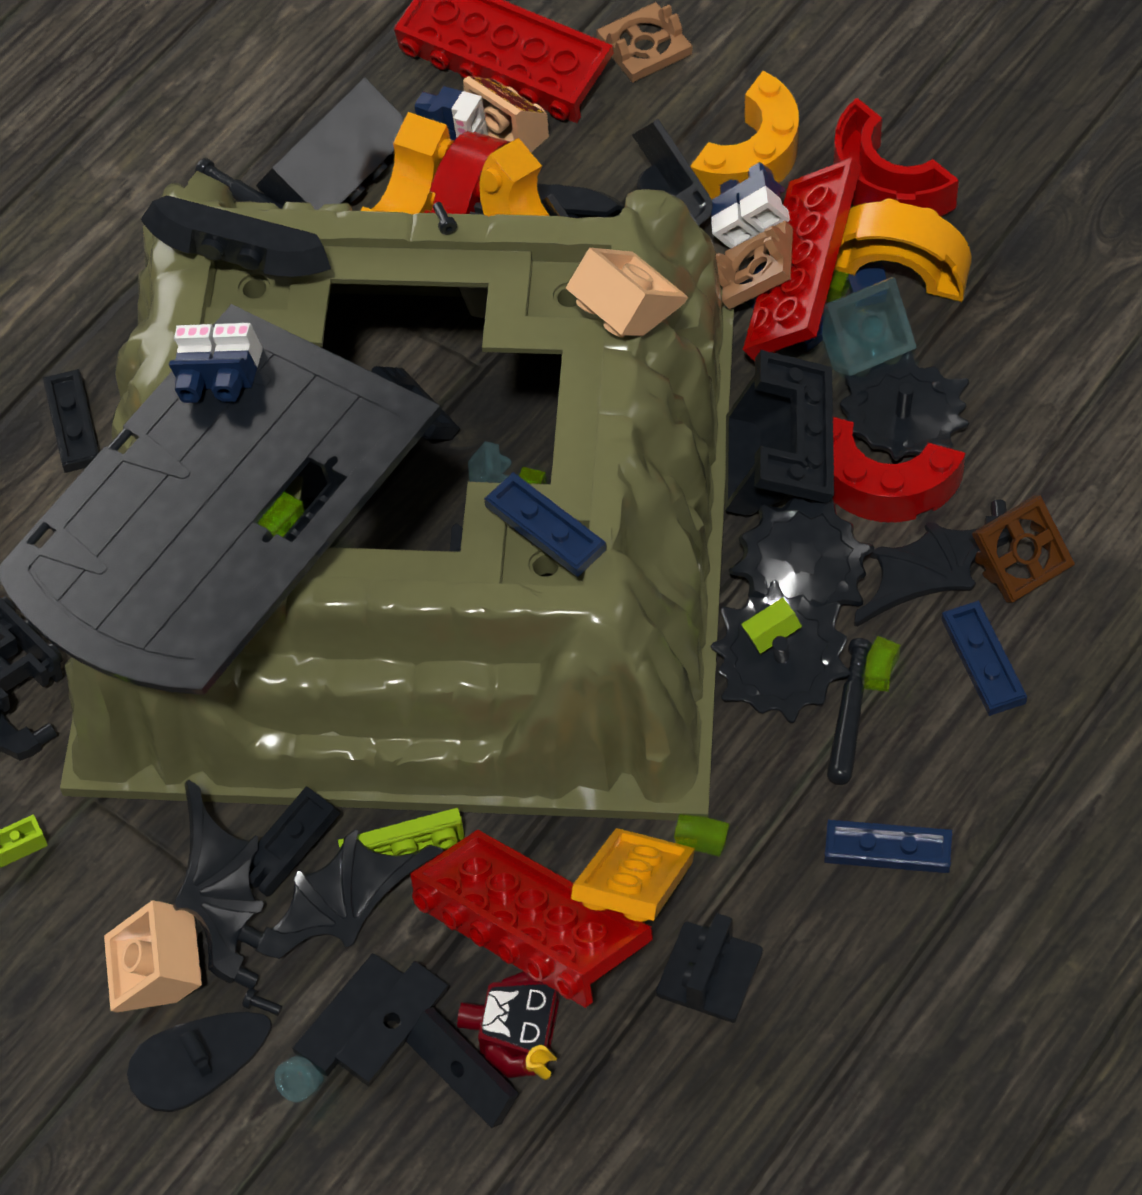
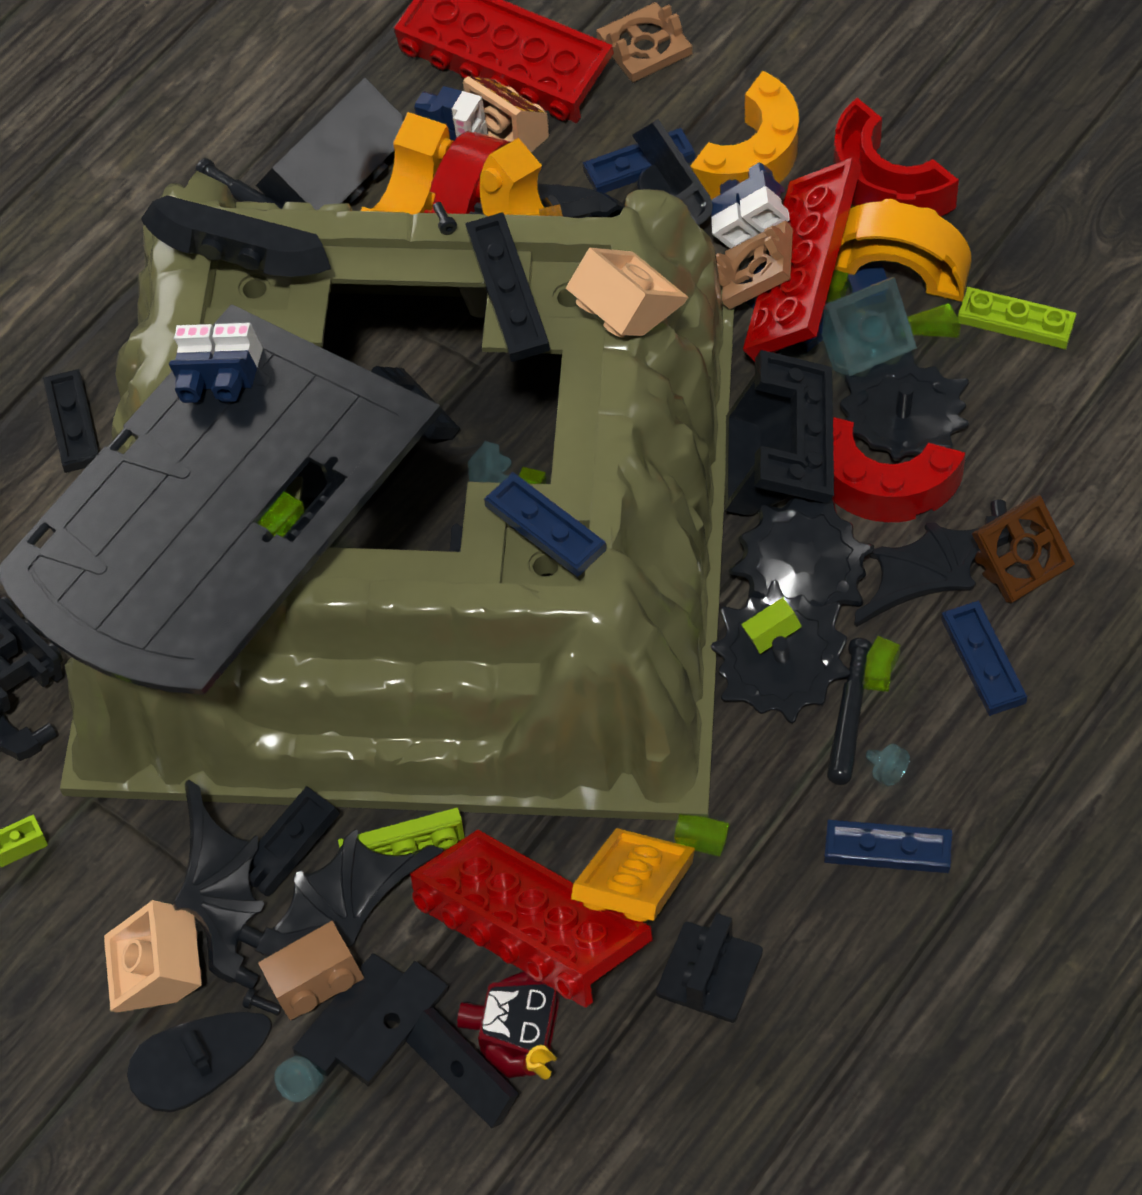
(311, 970): none -> medium nougat brick
(507, 287): none -> black plate
(575, 209): none -> black plate
(627, 164): none -> dark blue tile
(889, 763): none -> clear light blue tile
(936, 322): none -> clear neon green piece
(1017, 317): none -> lime tile

